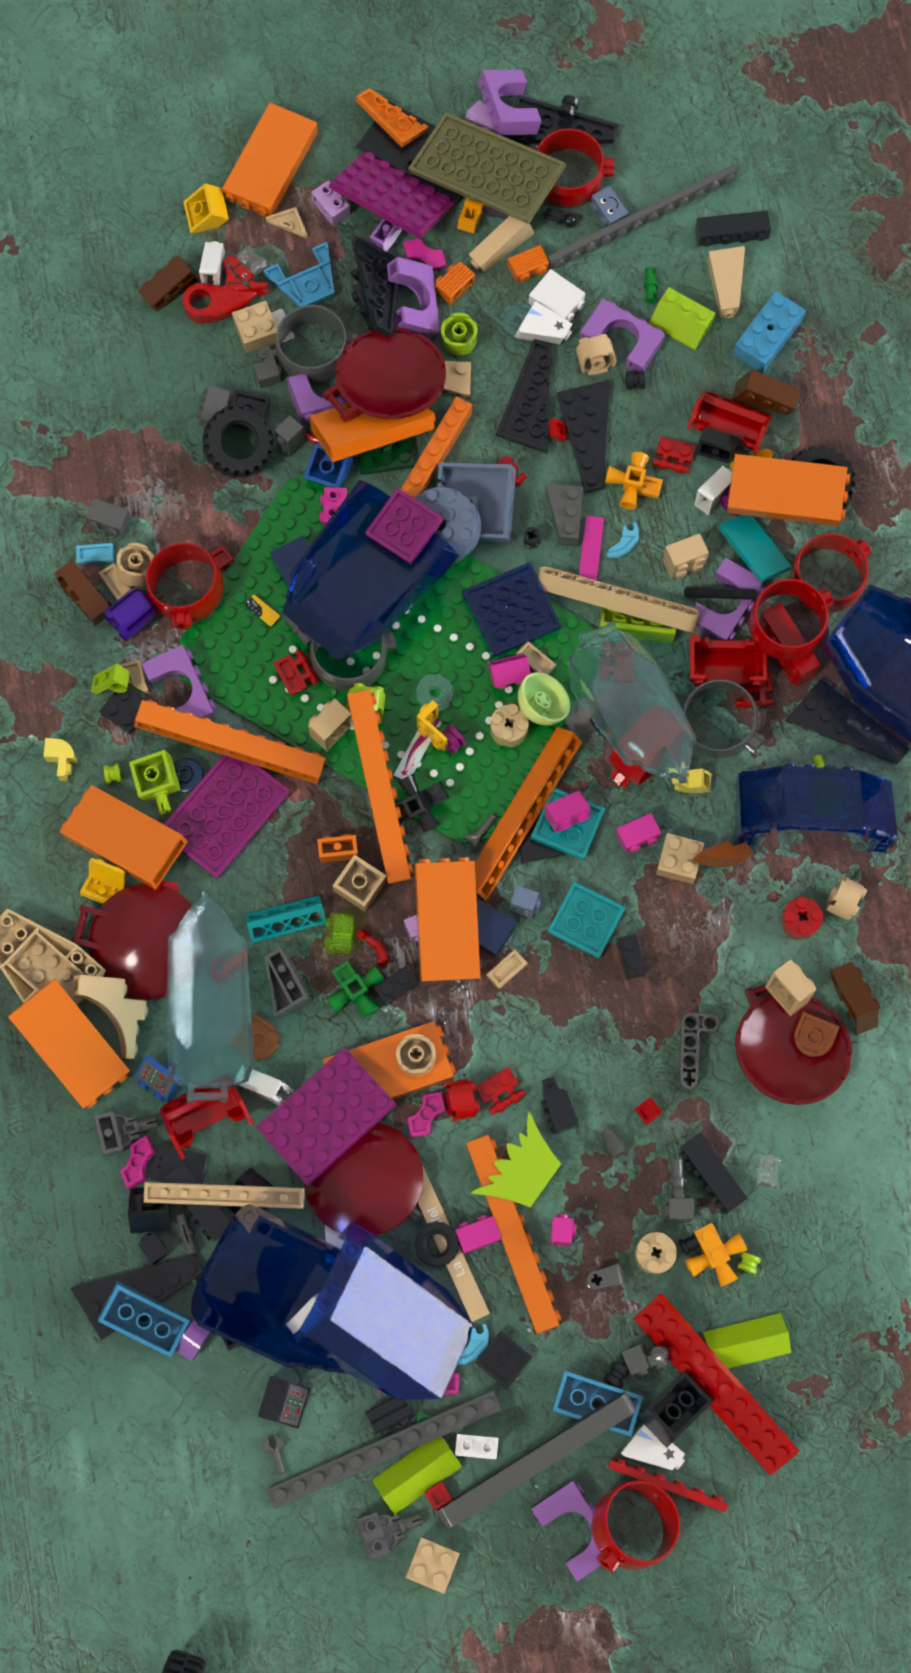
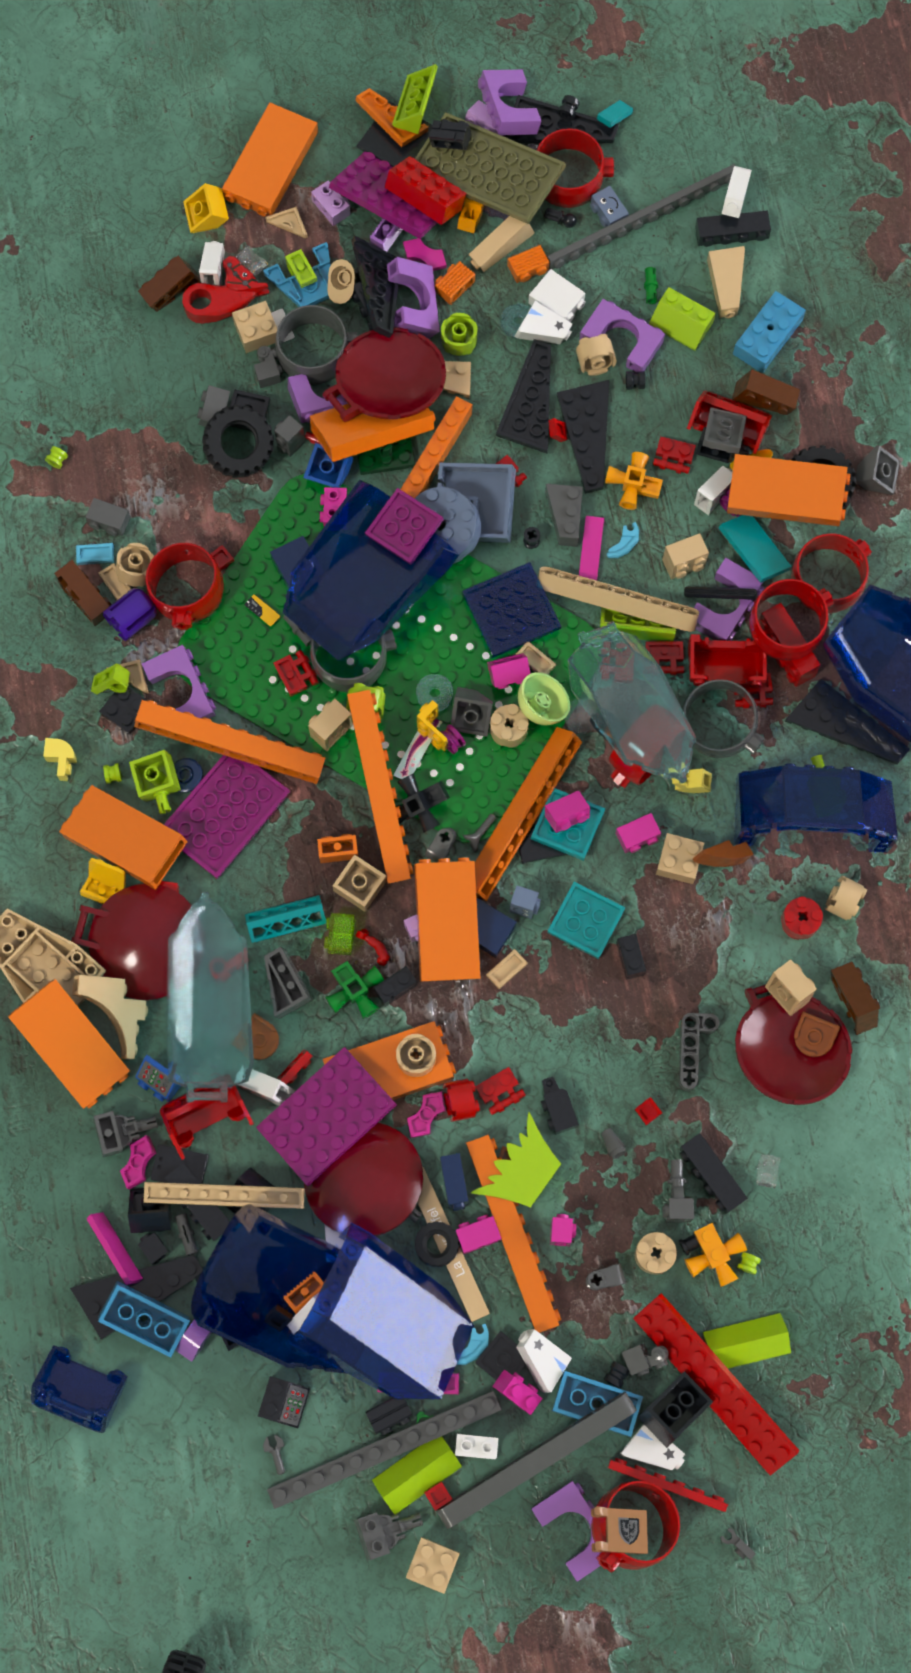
(56, 457): none -> lime wheel
(77, 1390): none -> clear blue windscreen
(114, 1248): none -> dark pink tile
(278, 1317): none -> black tile
(290, 1072): none -> red plate
(300, 268): none -> lime plate
(304, 1292): none -> orange brick
(341, 281): none -> tan piece
(414, 99): none -> lime slope
(425, 190): none -> red brick
(439, 847): none -> dark grey piece
(450, 134): none -> black brick
(454, 1181): none -> dark blue brick
(471, 712): none -> dark grey slope
(517, 1392): none -> dark pink brick
(542, 1359): none -> white slope
(614, 113): none -> teal tile
(624, 1530): none -> medium nougat flag
(667, 652): none -> red plate
(724, 430): none -> dark grey plate
(736, 191): none -> white slope
(742, 1549): none -> dark grey plate
(878, 471): none -> dark grey slope

